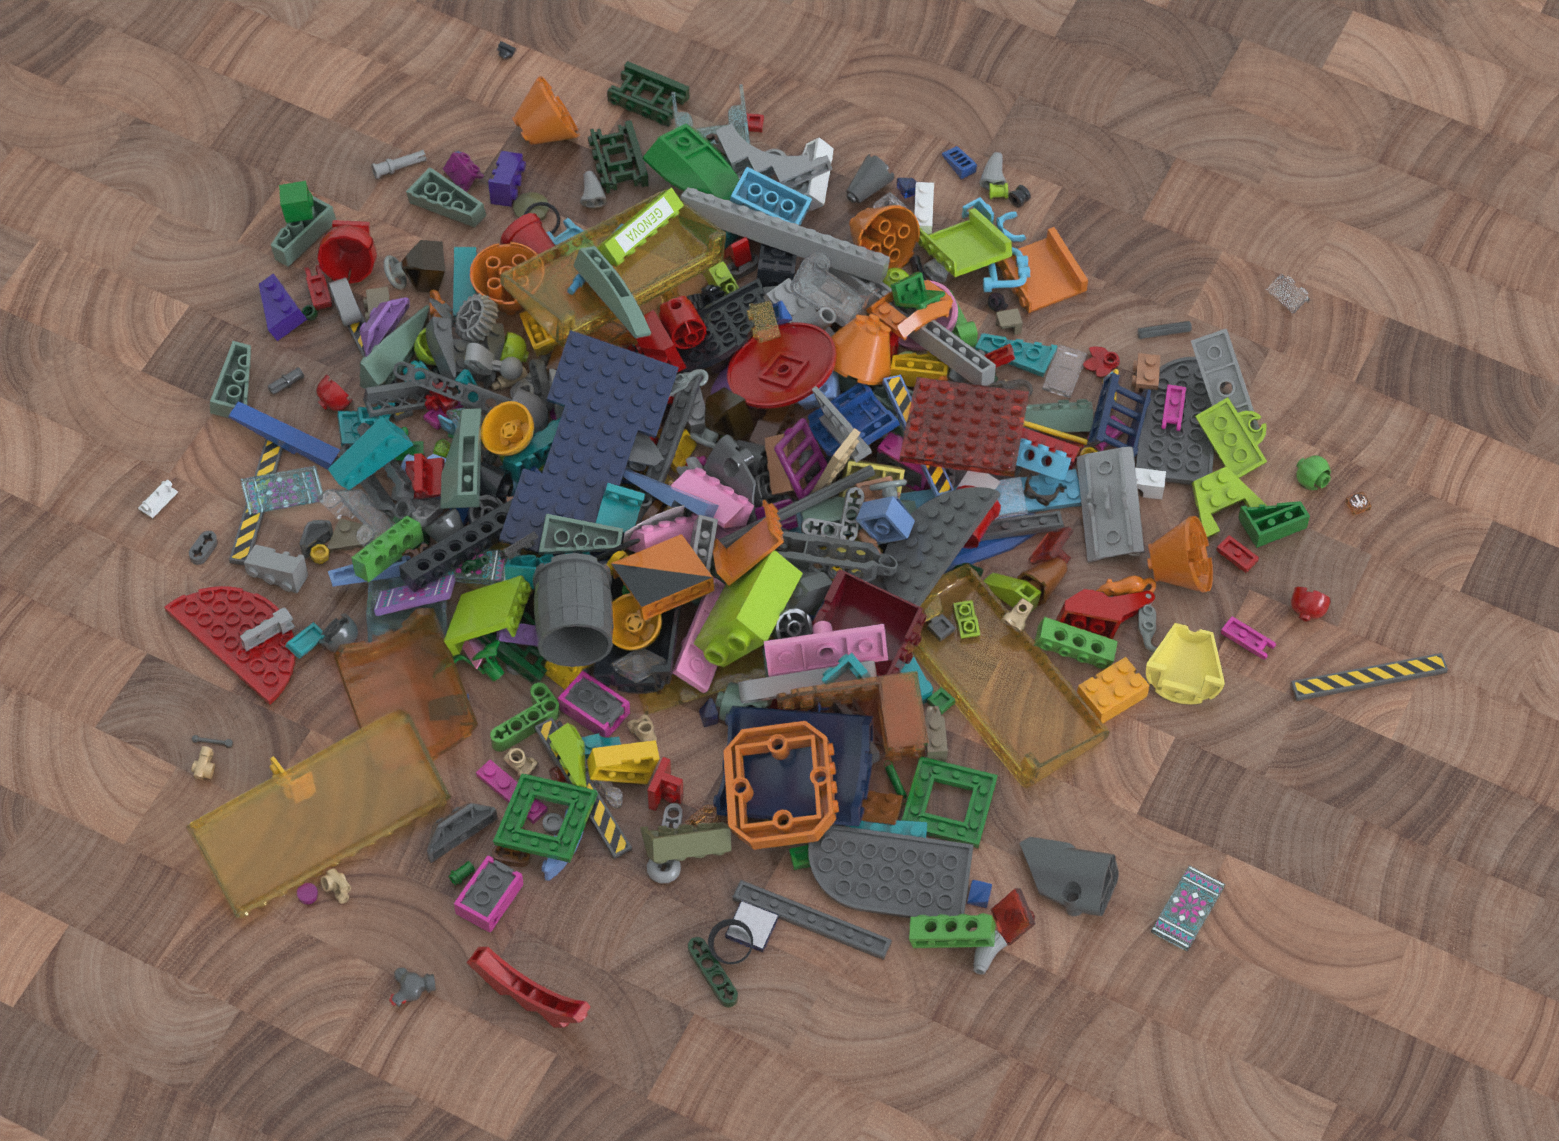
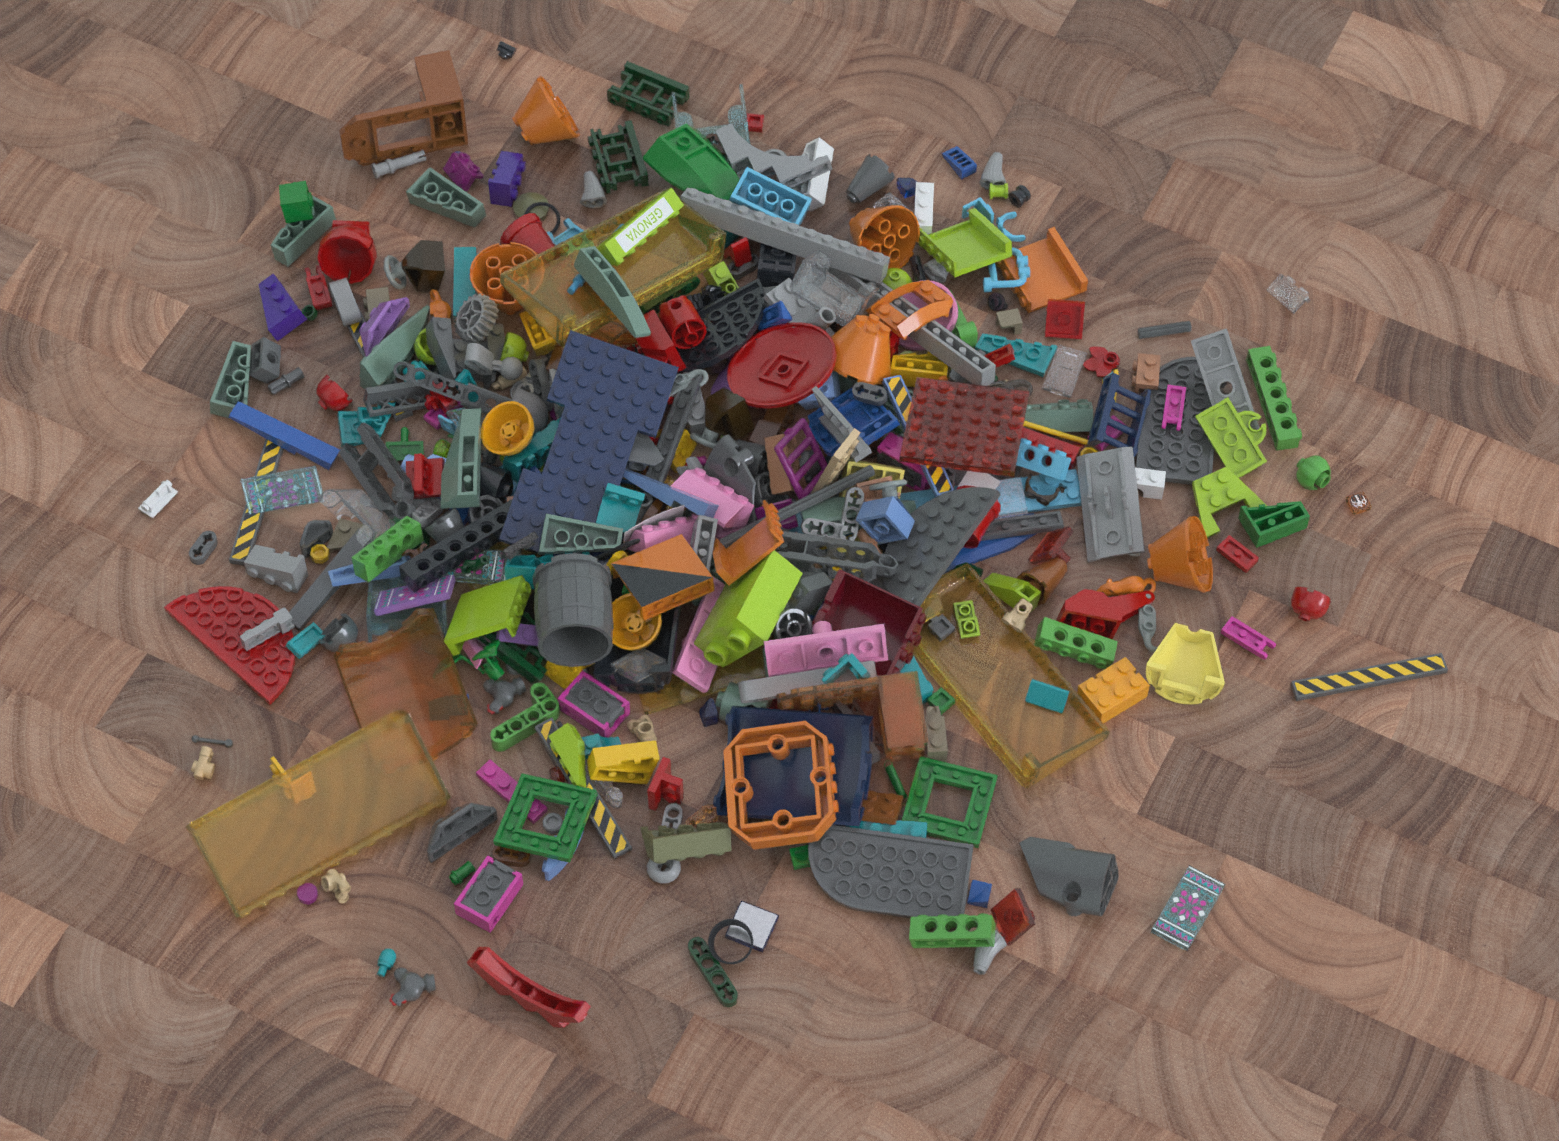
(265, 360): none -> dark grey brick
(322, 587): none -> dark grey slope
(370, 453): teal wedge -> none
(386, 961): none -> teal cylinder
(439, 105): none -> dark orange bracket
(443, 309): dark grey dish -> none
(503, 693): none -> dark grey animal
(523, 763): tan plate -> none
(682, 289): none -> dark green beam
(764, 321): clear yellow bracket -> none
(814, 920): dark grey tile -> none
(869, 394): none -> dark grey beam
(912, 292): green bracket -> none
(1047, 696): none -> teal slope
(1064, 319): none -> red bracket
(1277, 422): none -> bright green brick

